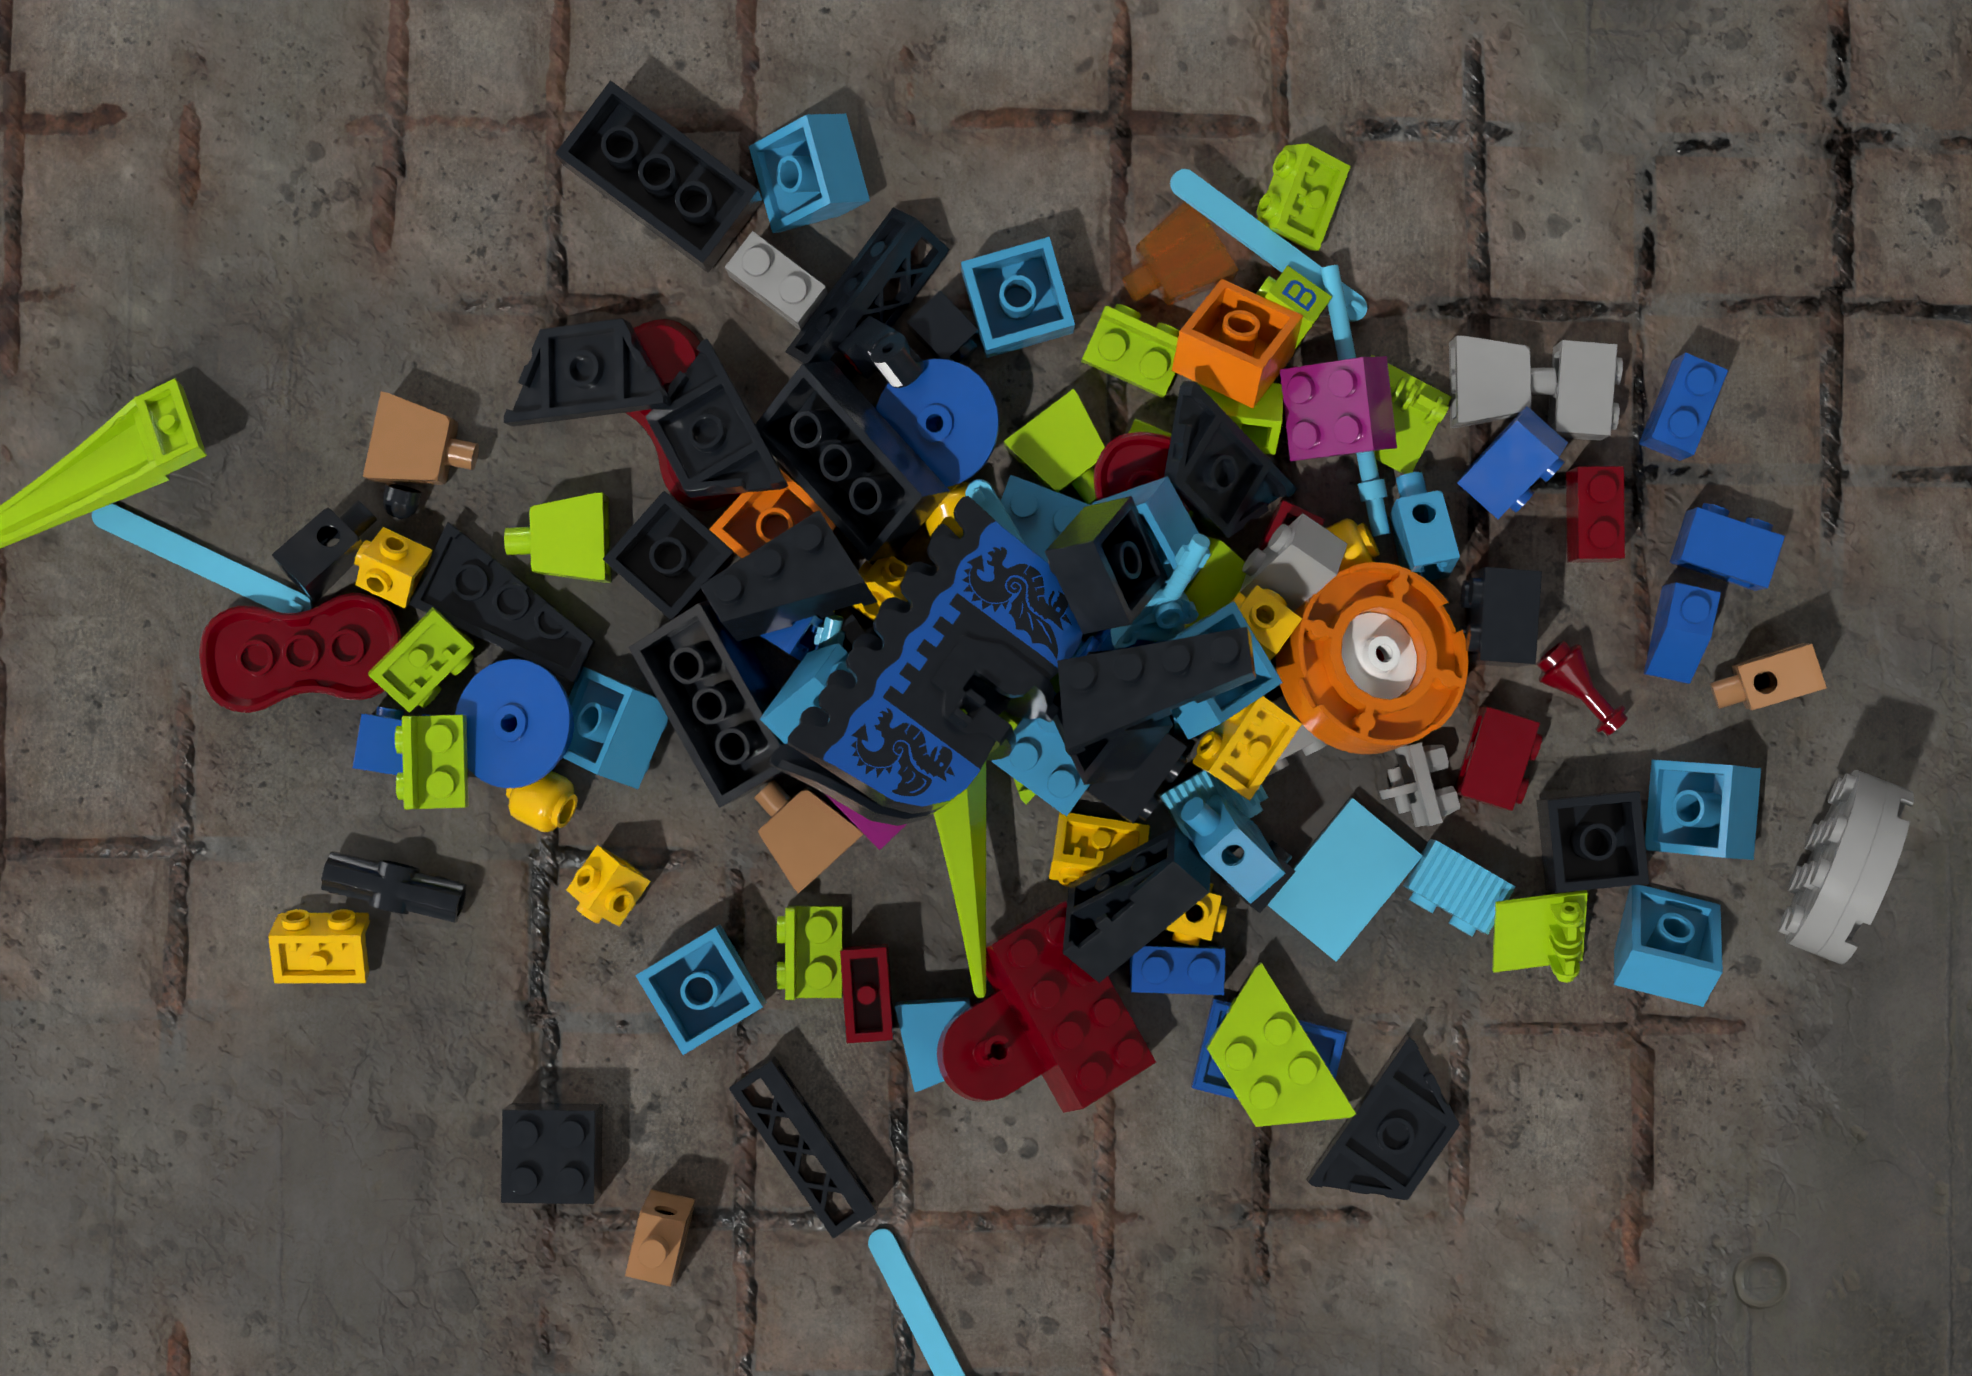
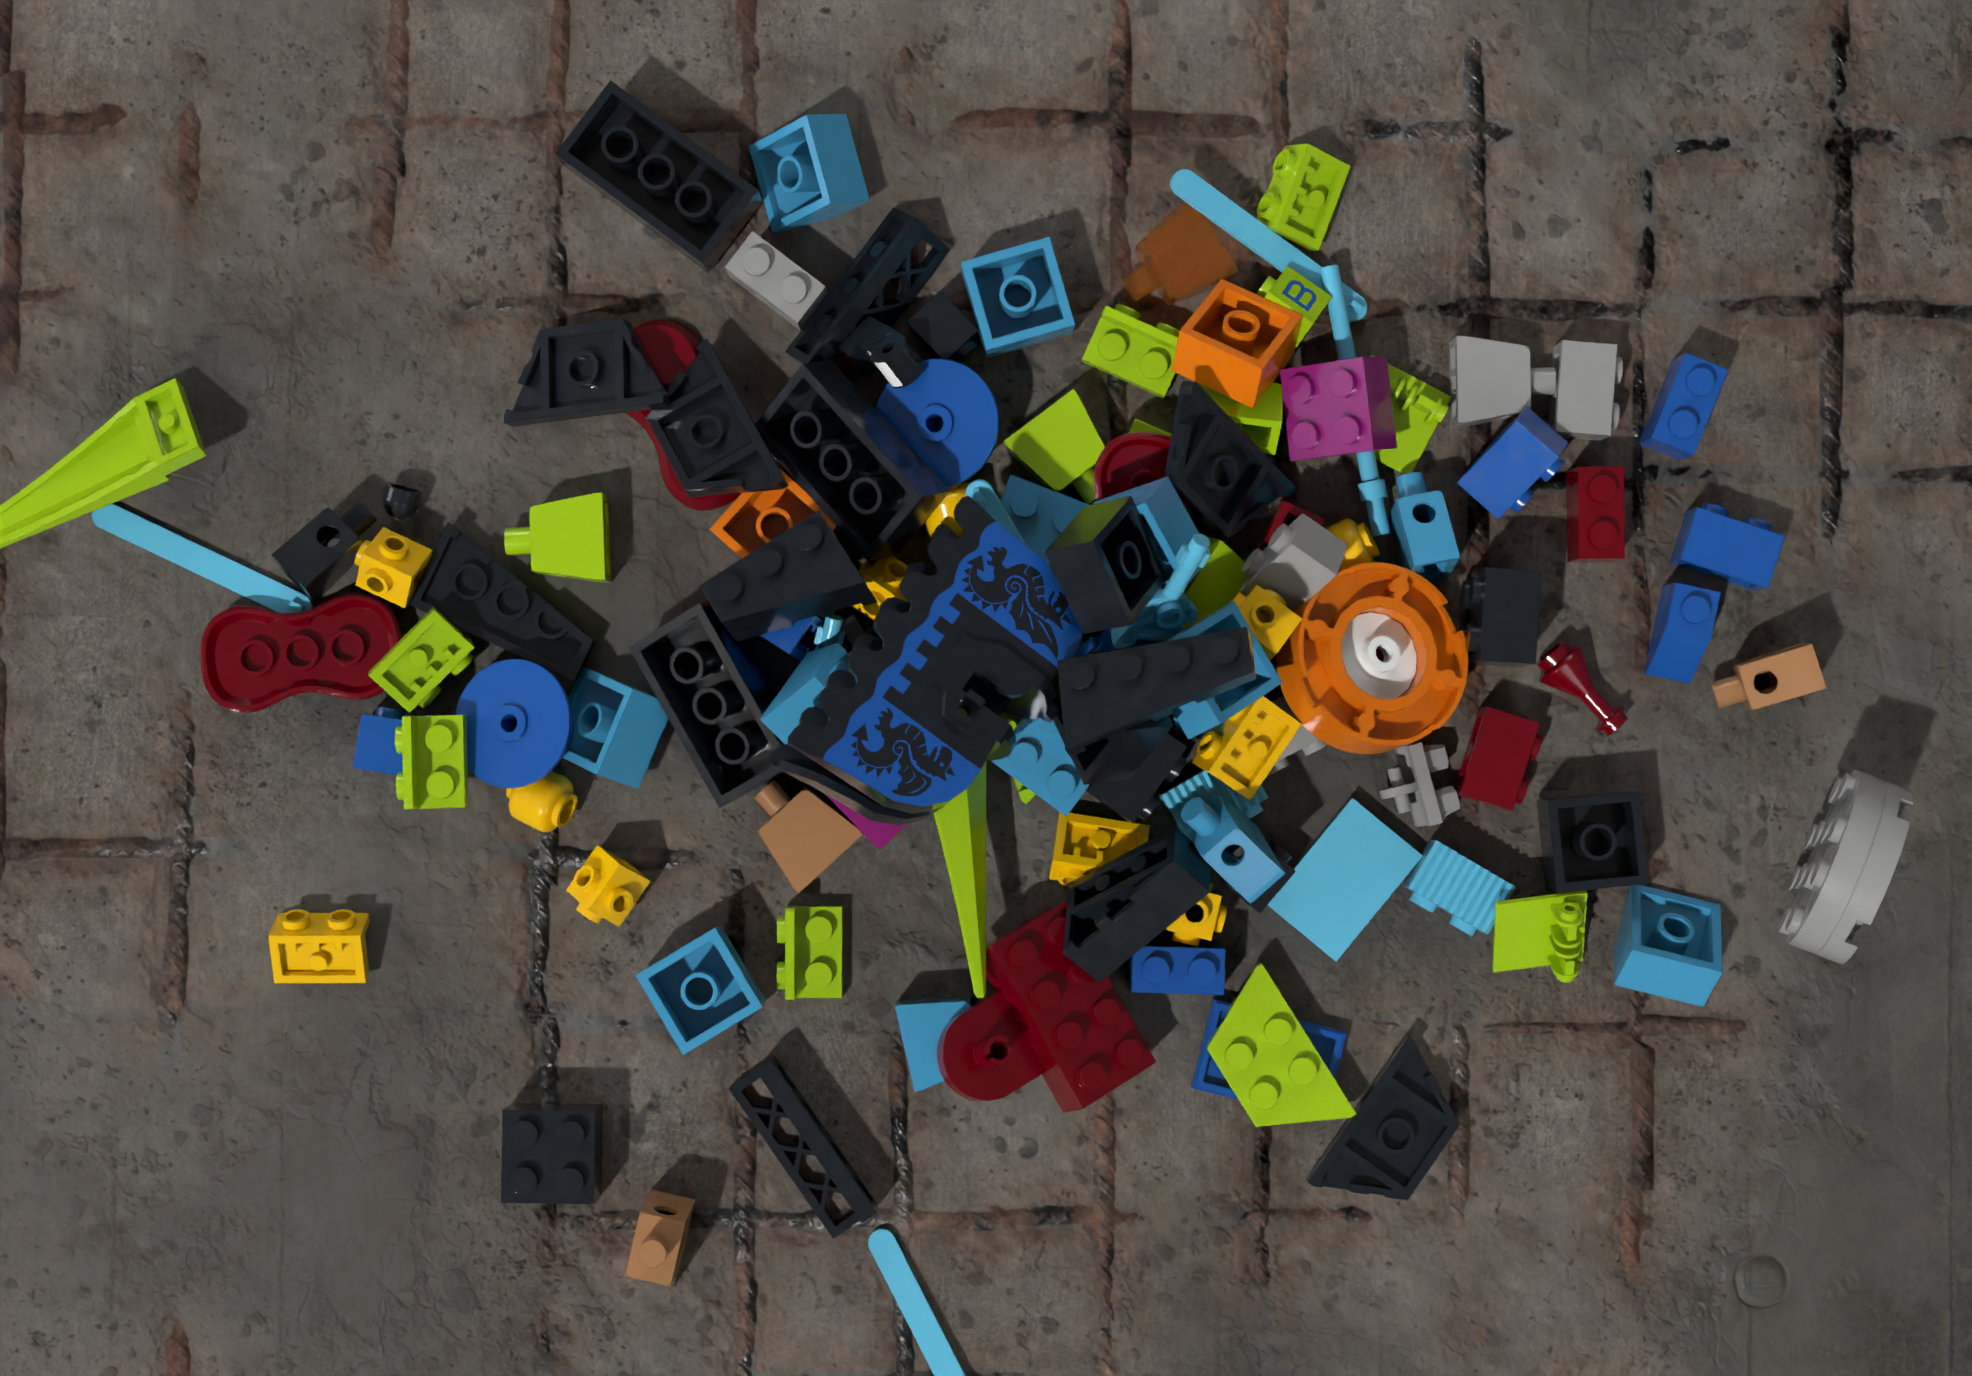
(393, 886): black piece -> none
(414, 444): medium nougat torso -> none
(669, 556): black brick -> none
(867, 993): dark red brick -> none
(1702, 809): dark azure slope -> none

